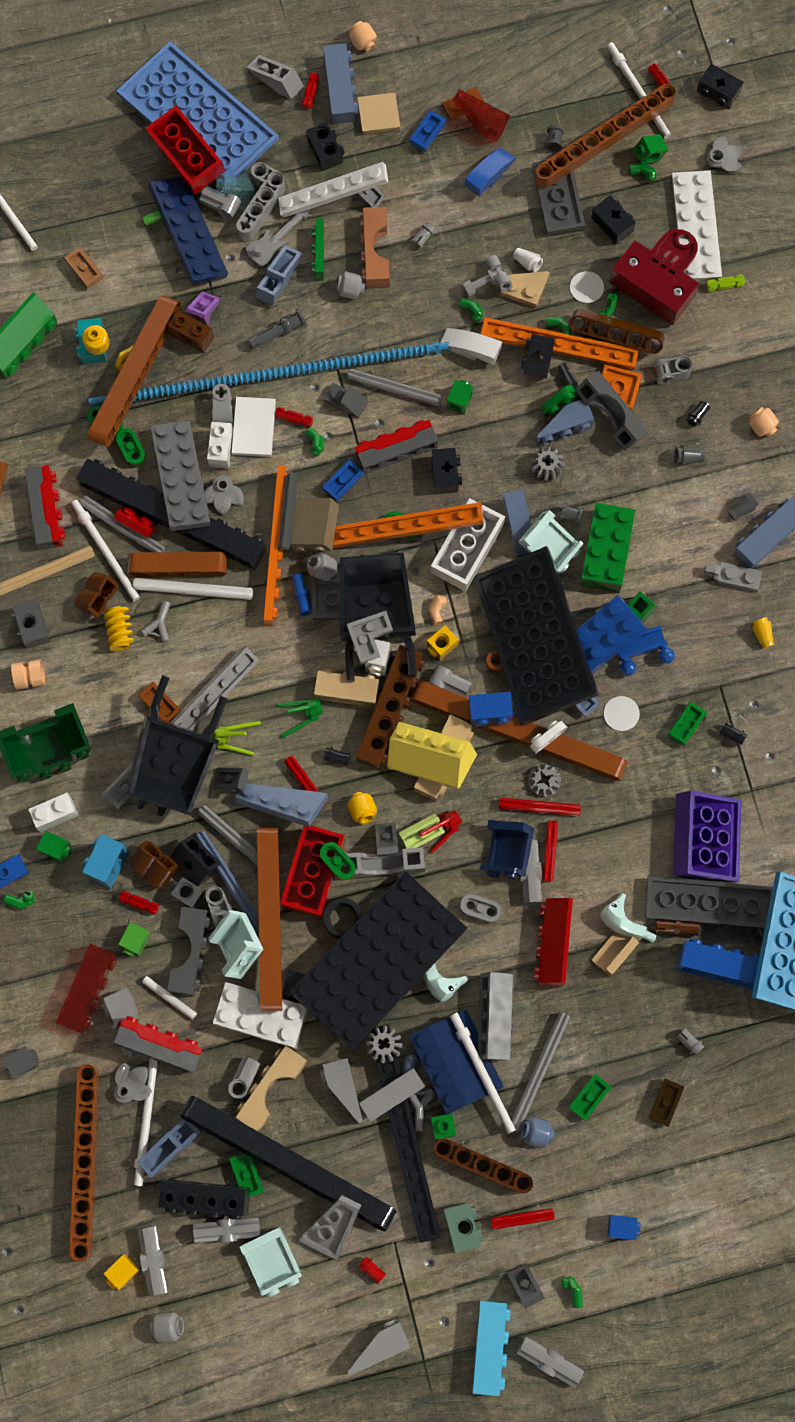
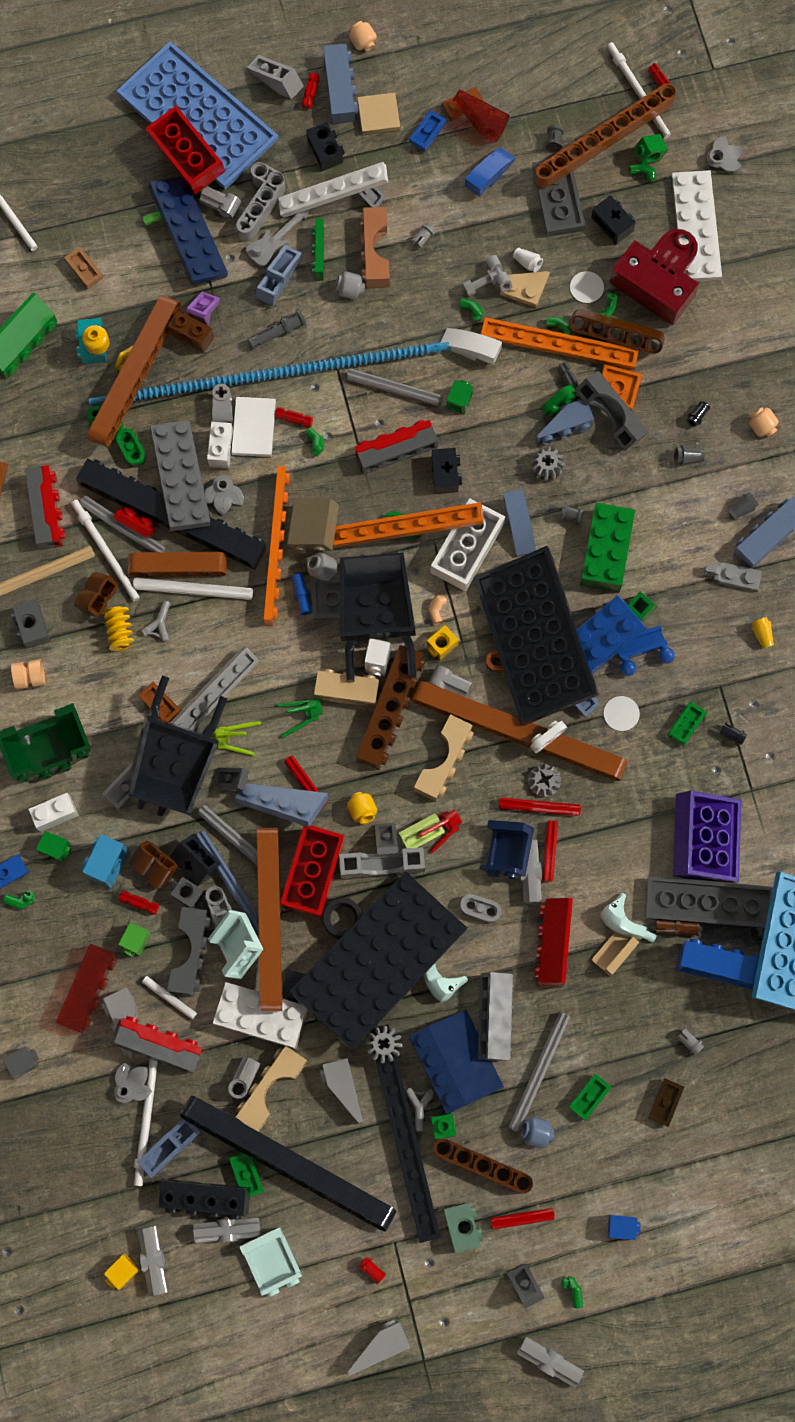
(89, 1172): dark orange beam -> none
(167, 1327): light grey head -> none
(240, 184): clear light blue piece -> none
(287, 511): dark grey axle -> none
(332, 1228): light grey wing -> none
(336, 756): black pin -> none
(338, 861): green plate -> none
(343, 480): blue plate -> none
(346, 400): dark grey slope -> none
(364, 632): light grey plate -> none
(392, 1095): light grey tile -> none
(409, 1063): sand blue arm -> none
(430, 755): light yellow slope -> none
(463, 1034): white bar -> none
(489, 1348): medium azure brick -> none
(490, 708): blue brick -> none
(541, 367): black brick -> none
(549, 533): light aqua panel -> none
(669, 370): light grey piece -> none
(720, 86): black brick -> none
(725, 283): lime axle -> none

